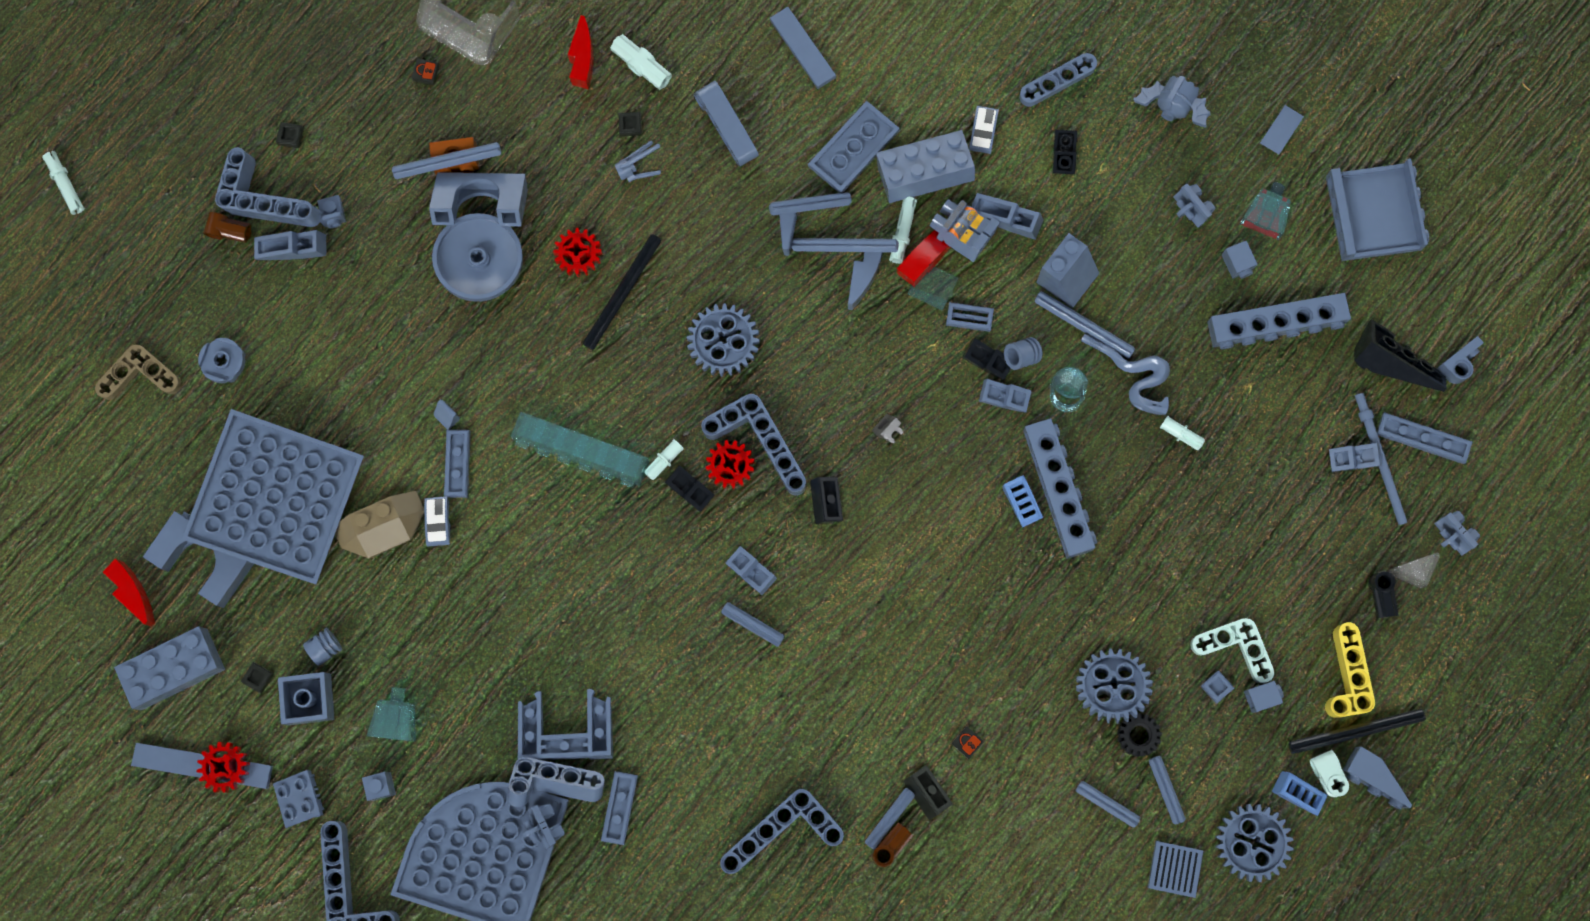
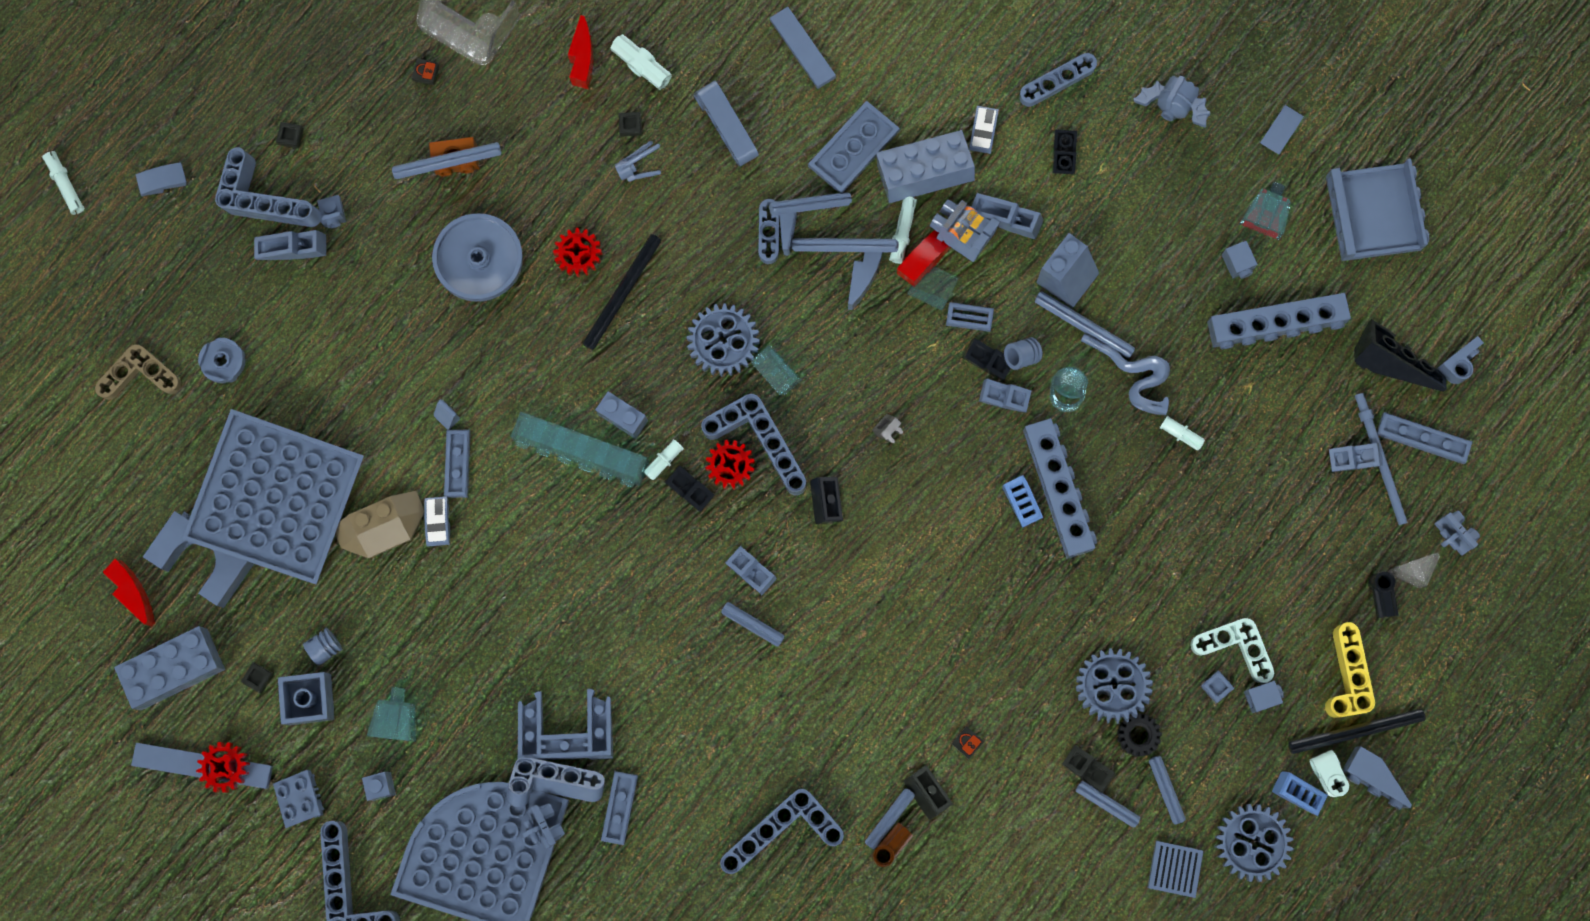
(160, 178): none -> sand blue slope
(220, 227): reddish brown piece -> none
(455, 188): sand blue arch -> none
(621, 415): none -> sand blue brick
(763, 246): none -> sand blue beam
(776, 370): none -> clear light blue hinge
(1088, 769): none -> pearl dark grey slope
(1192, 206): sand blue hips -> none

